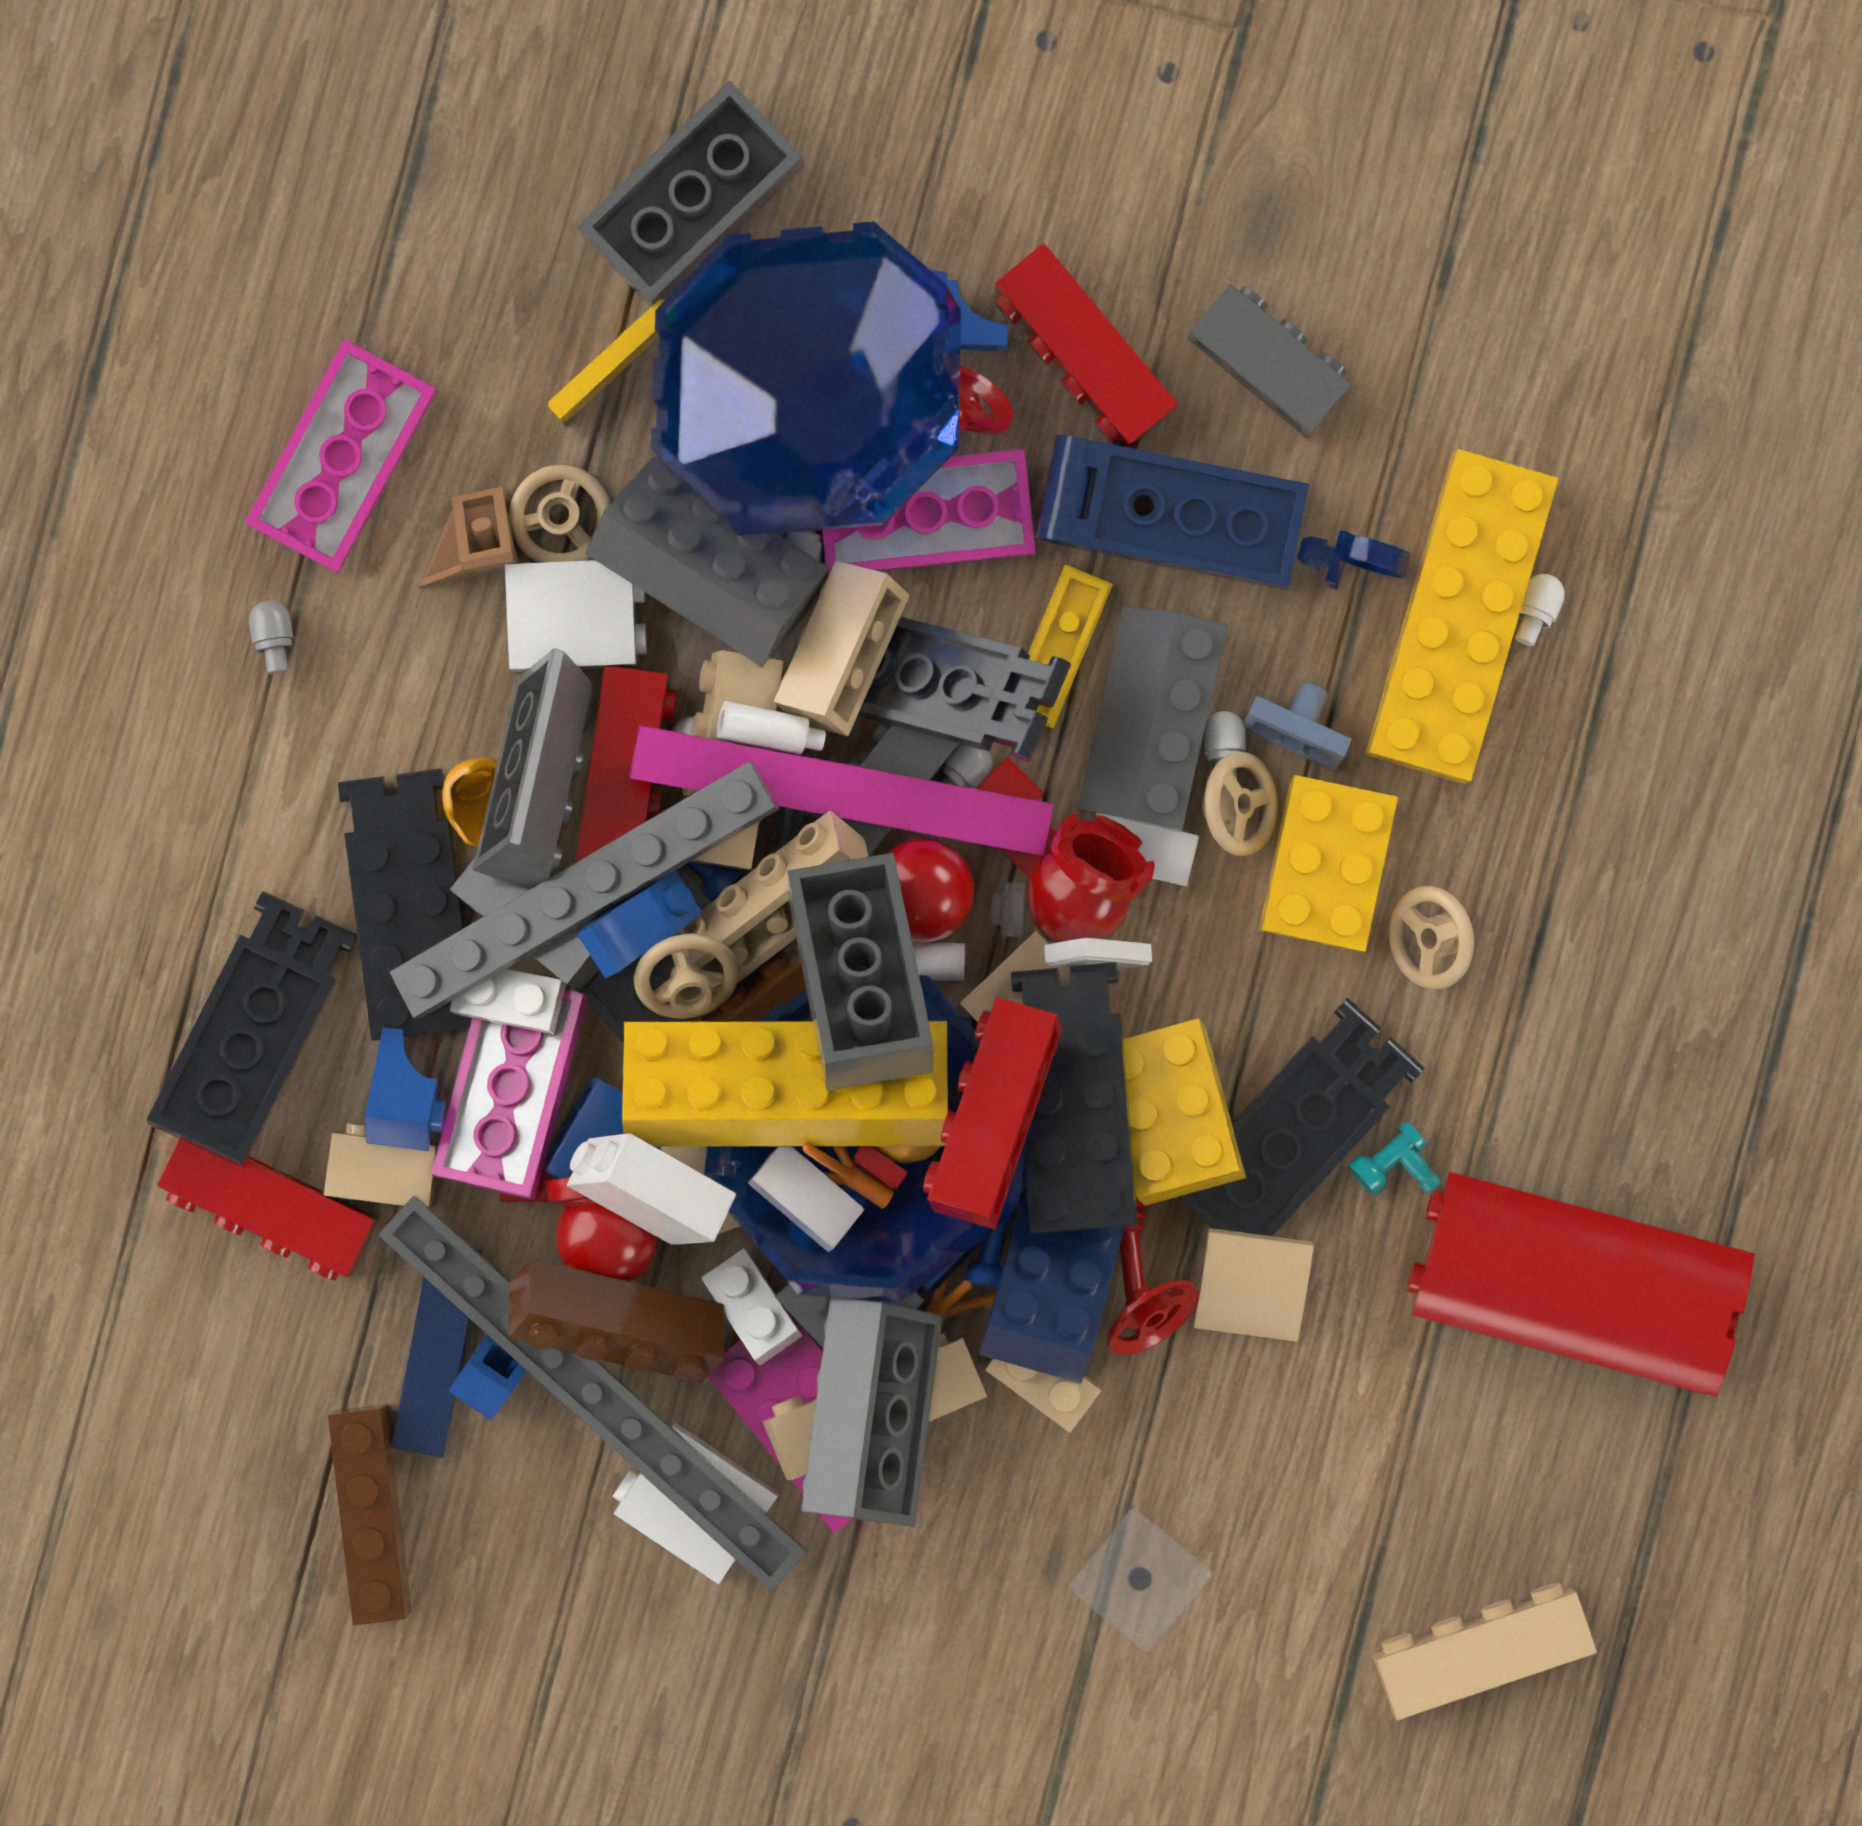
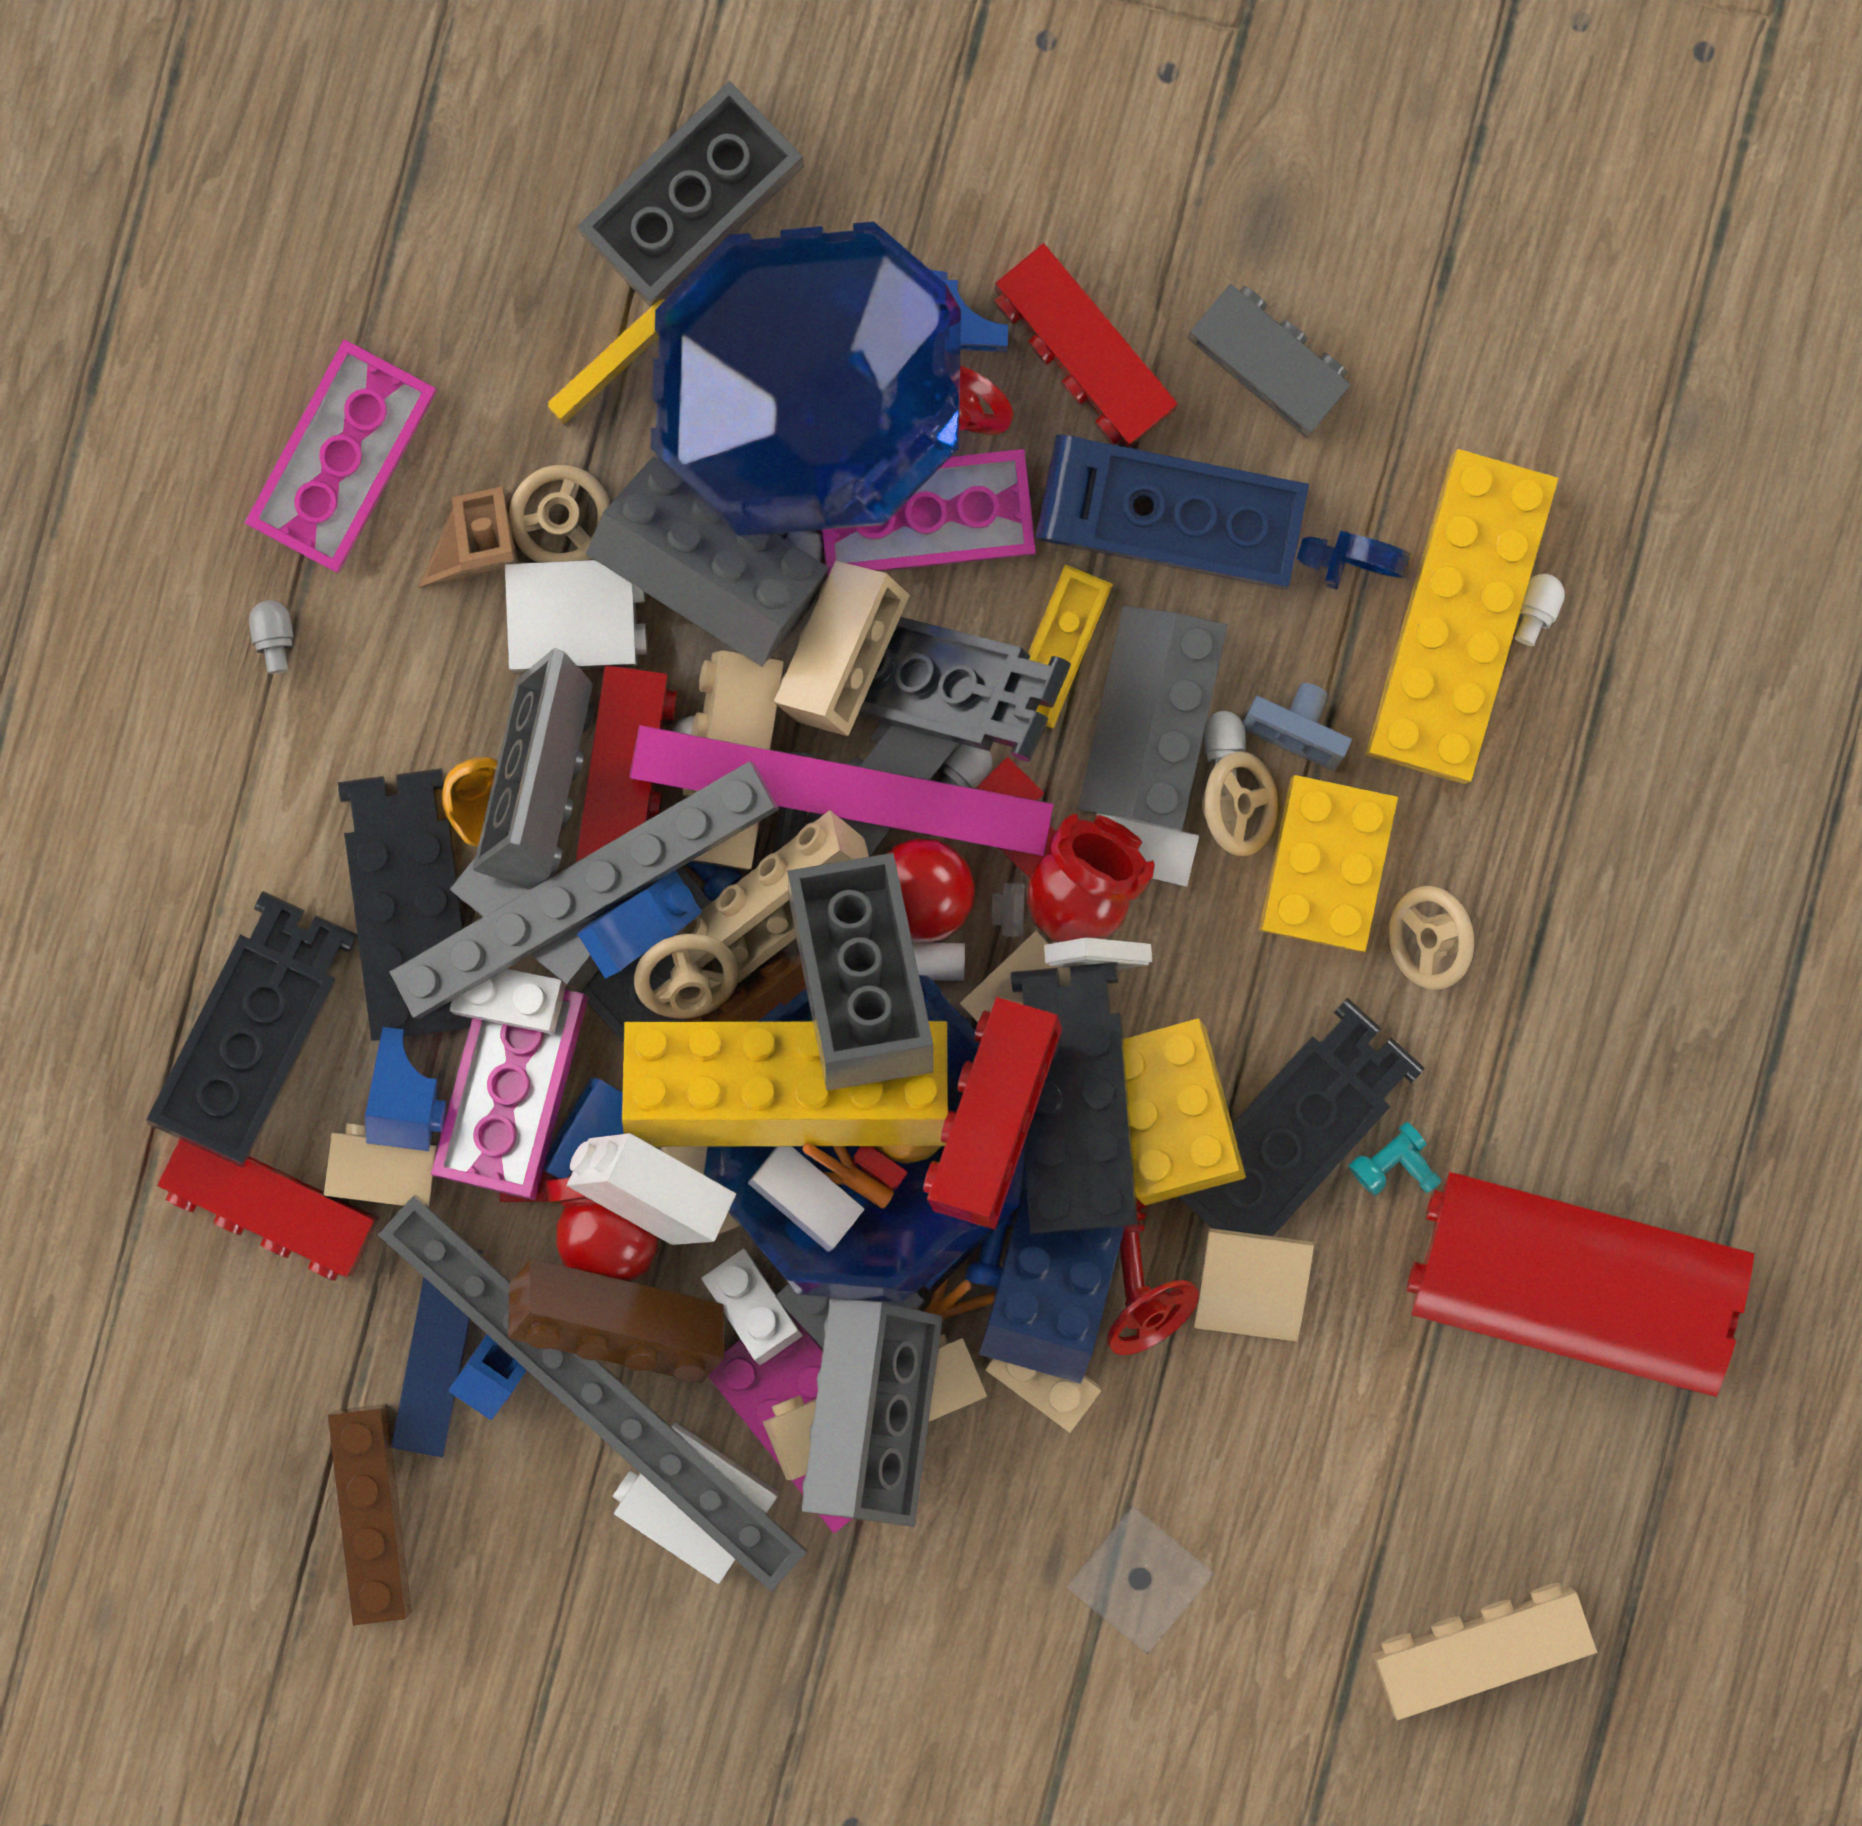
(768, 729): white cylinder -> none

